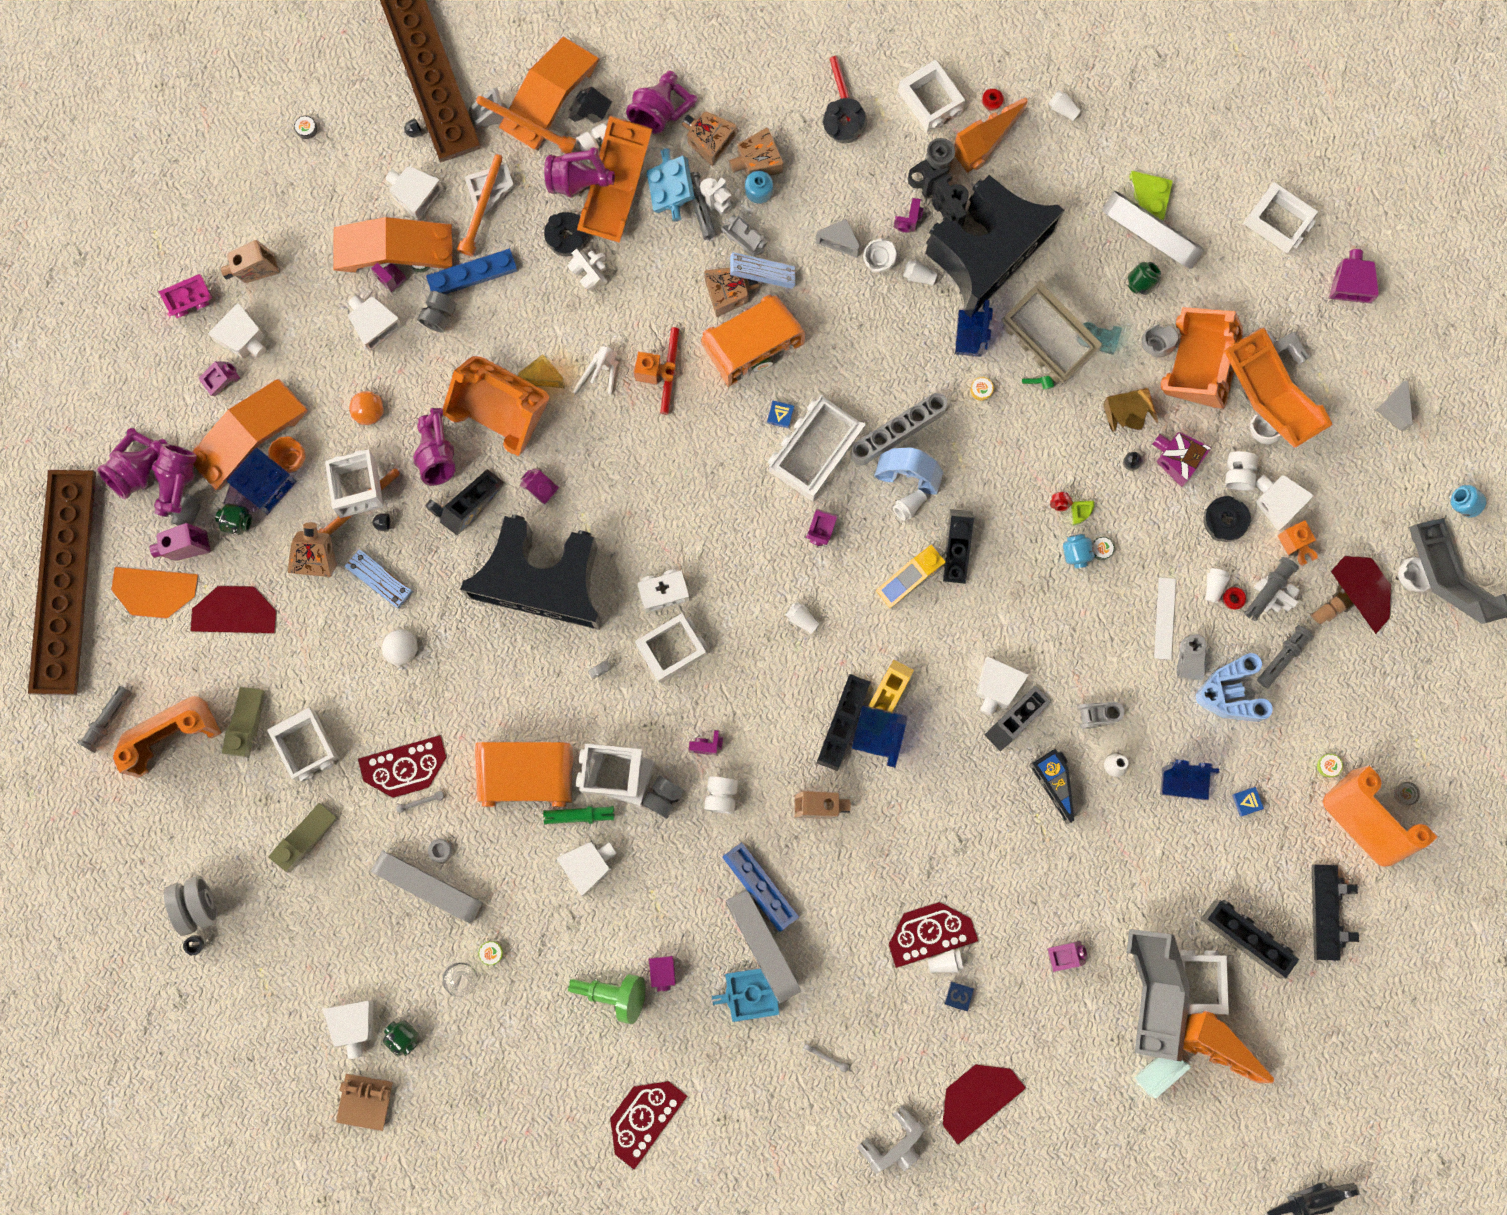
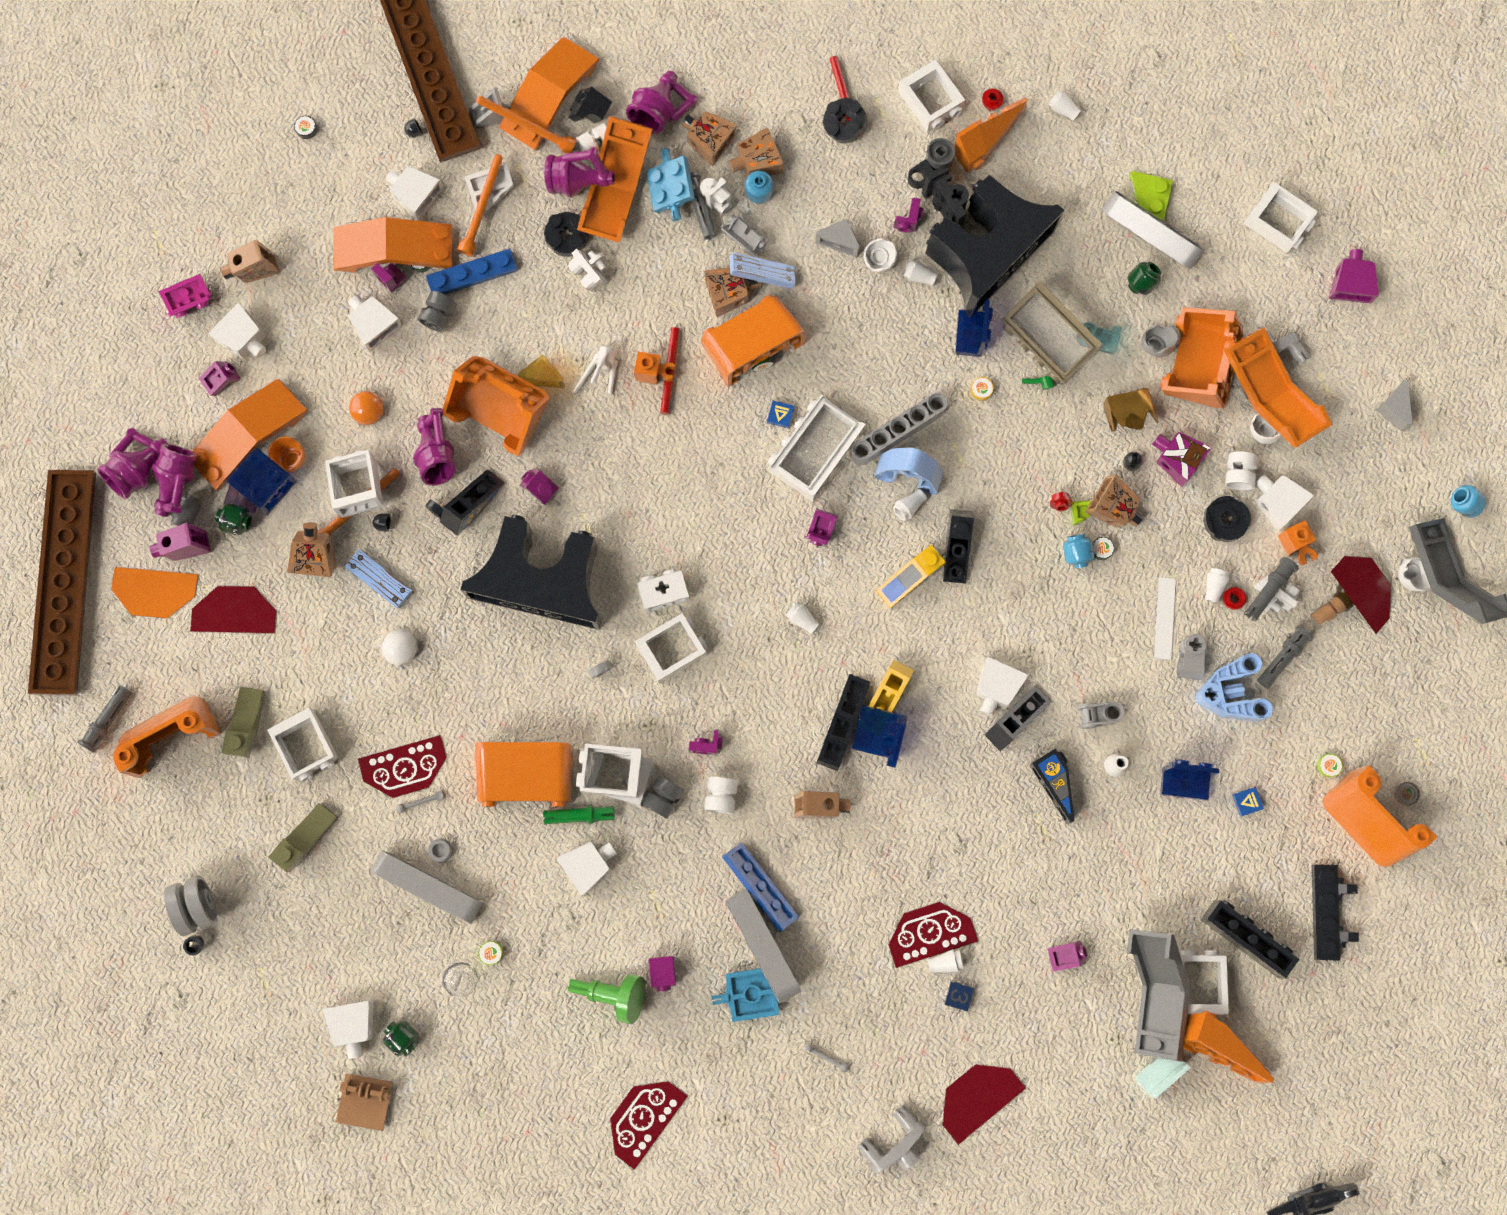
(1115, 503): none -> medium nougat torso

